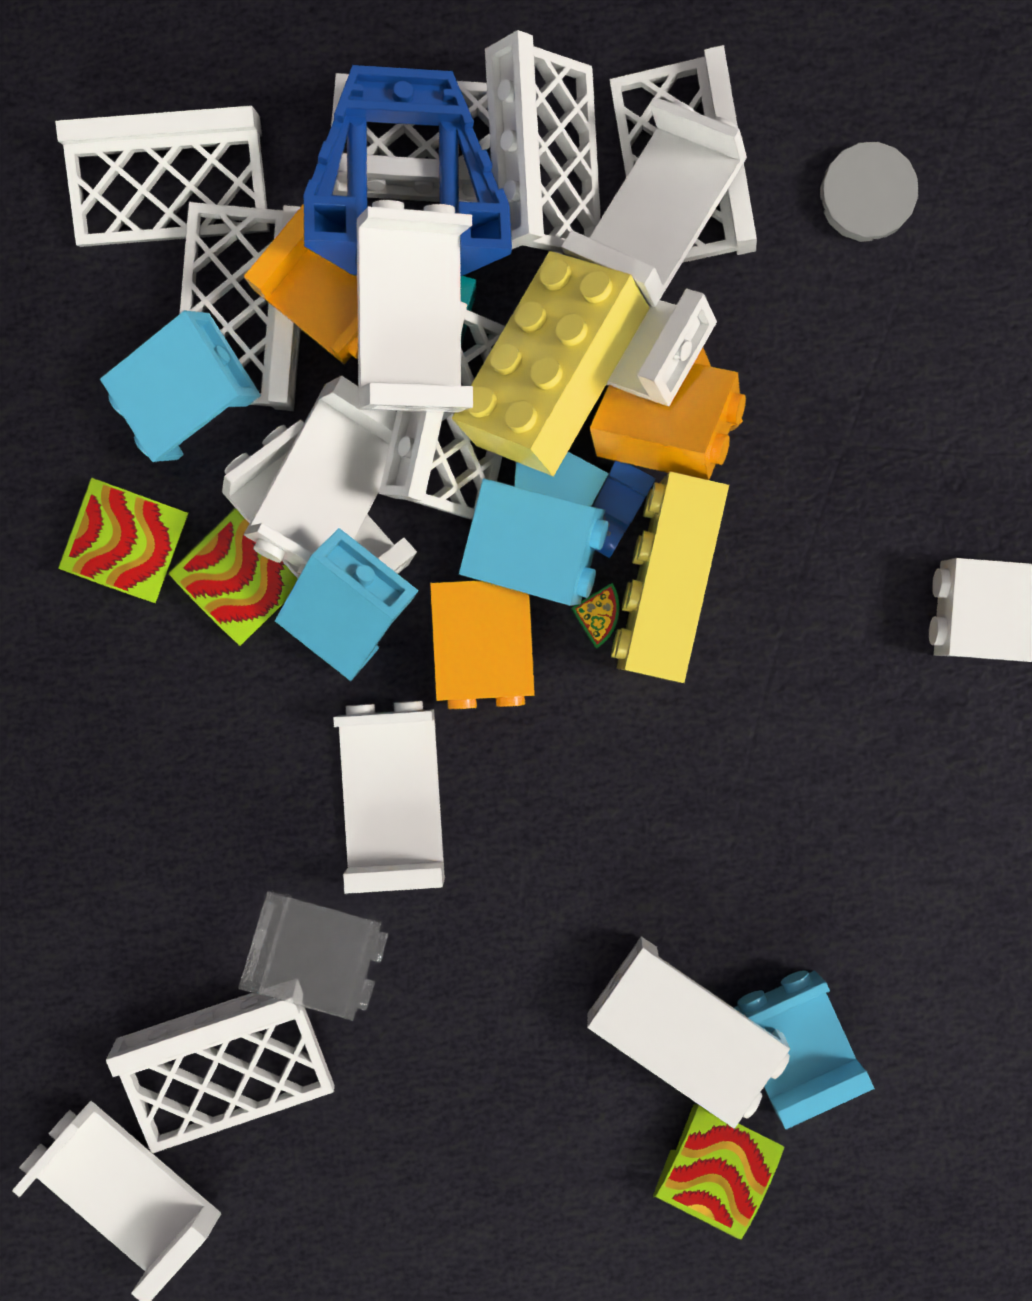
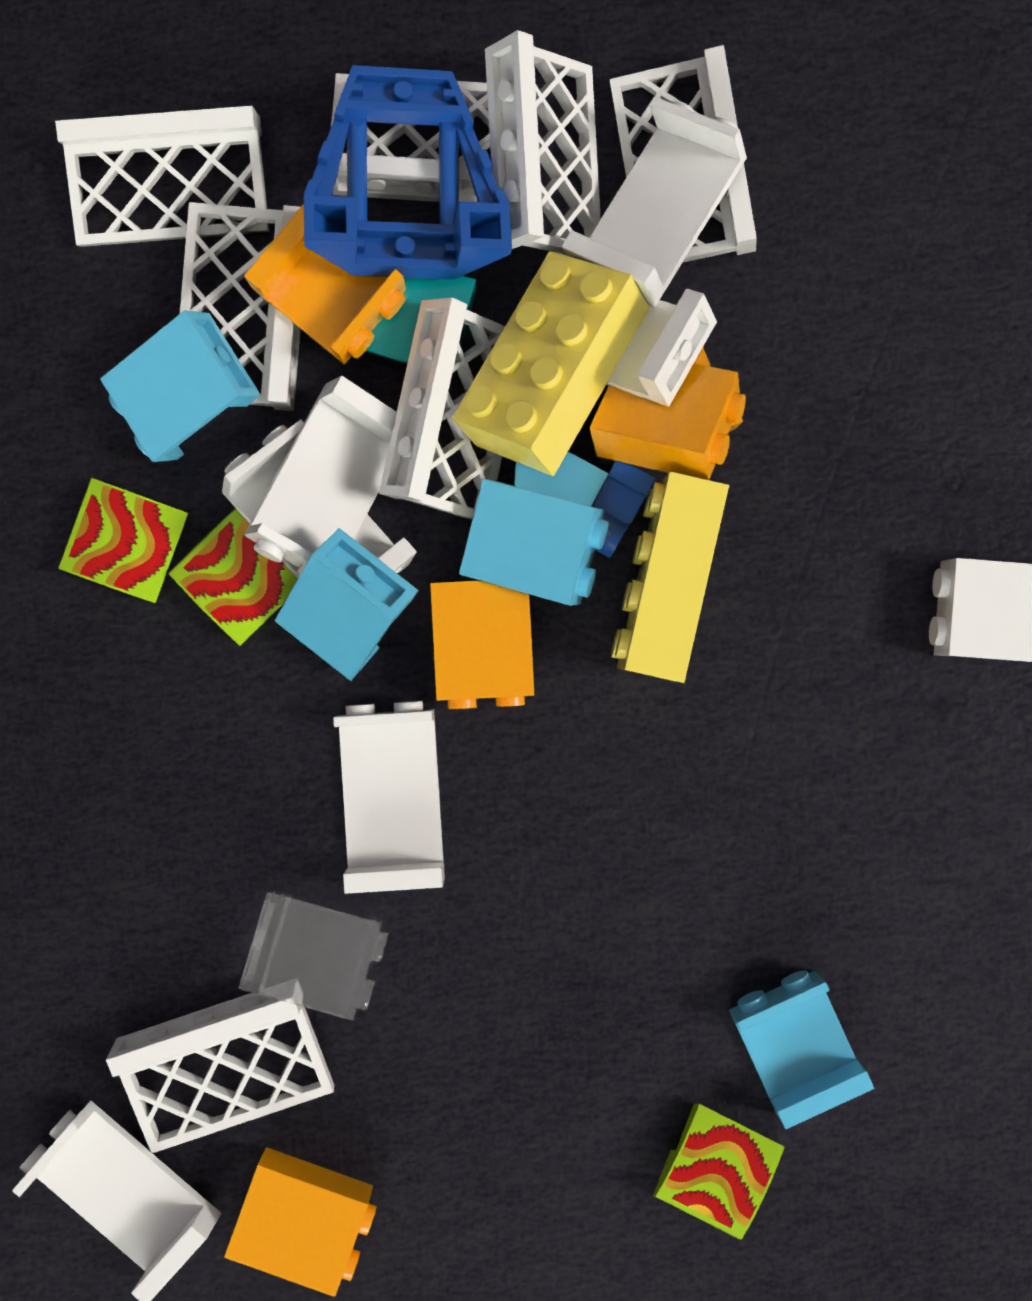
(302, 1222): none -> light orange brick
(410, 308): white panel -> none
(599, 614): tile -> none
(687, 1035): white panel -> none
(869, 191): light grey tile -> none

